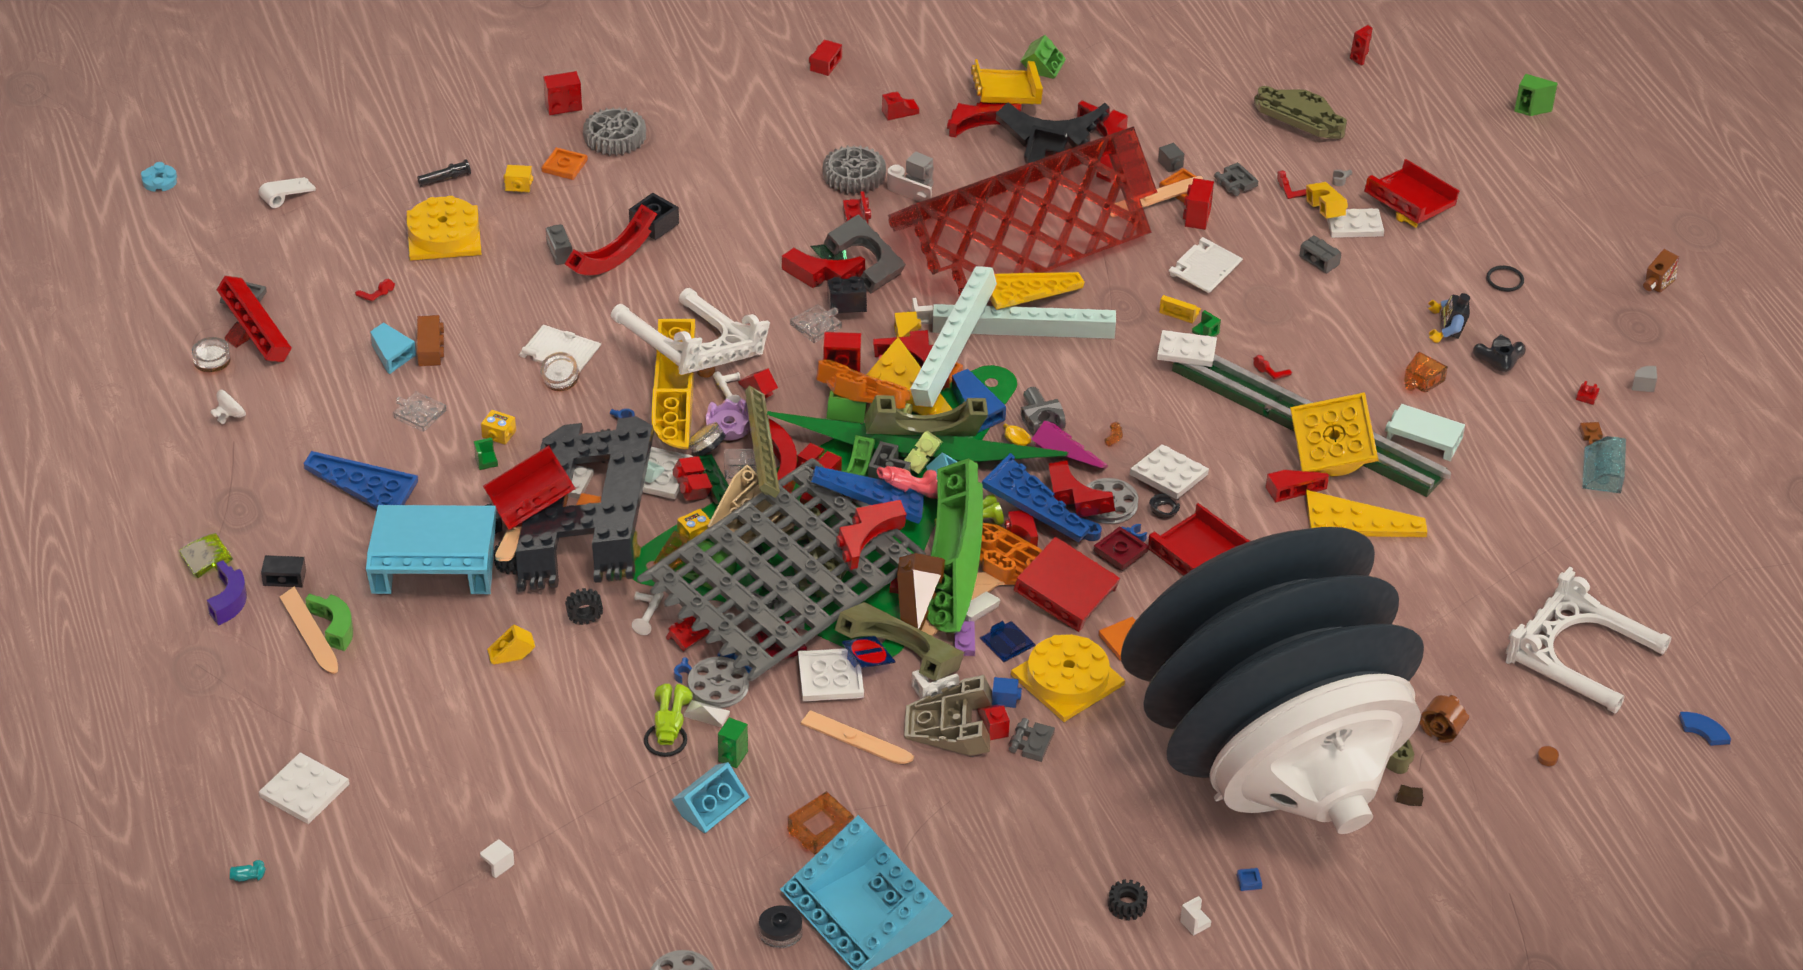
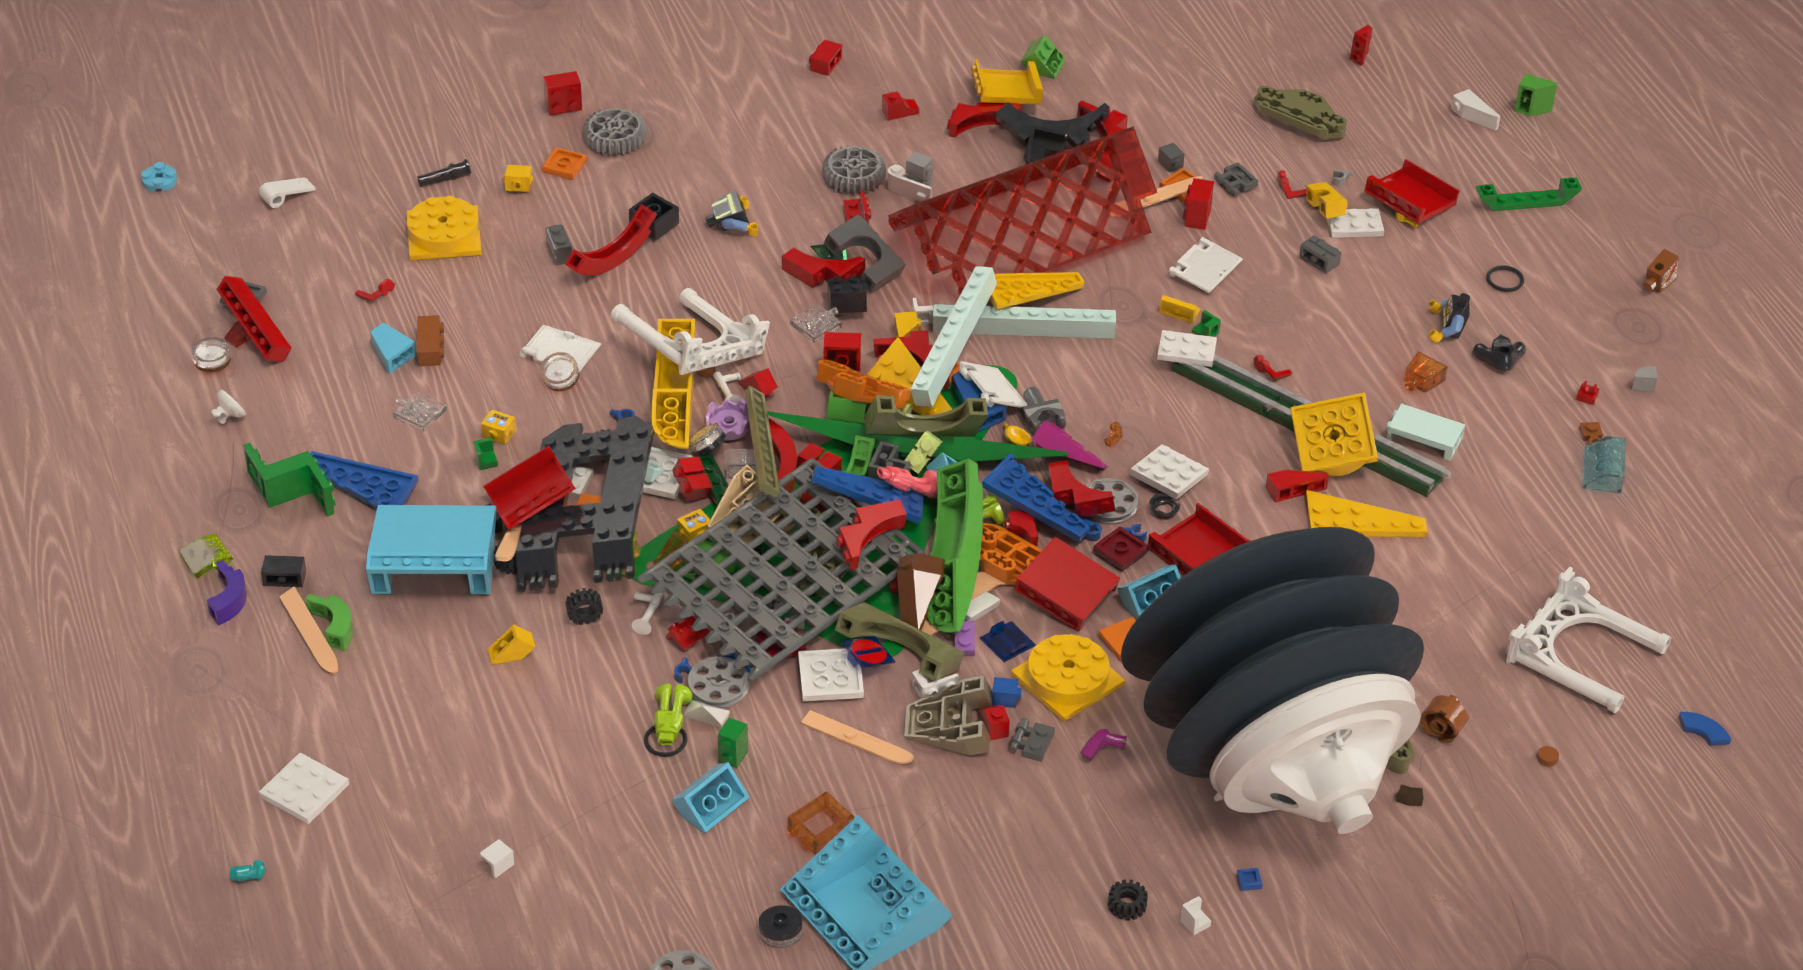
(289, 479): none -> green bracket
(731, 214): none -> torso
(993, 383): none -> white window
(1101, 739): none -> magenta arm
(1145, 590): none -> medium azure slope
(1472, 108): none -> white slope
(1500, 202): none -> green slope

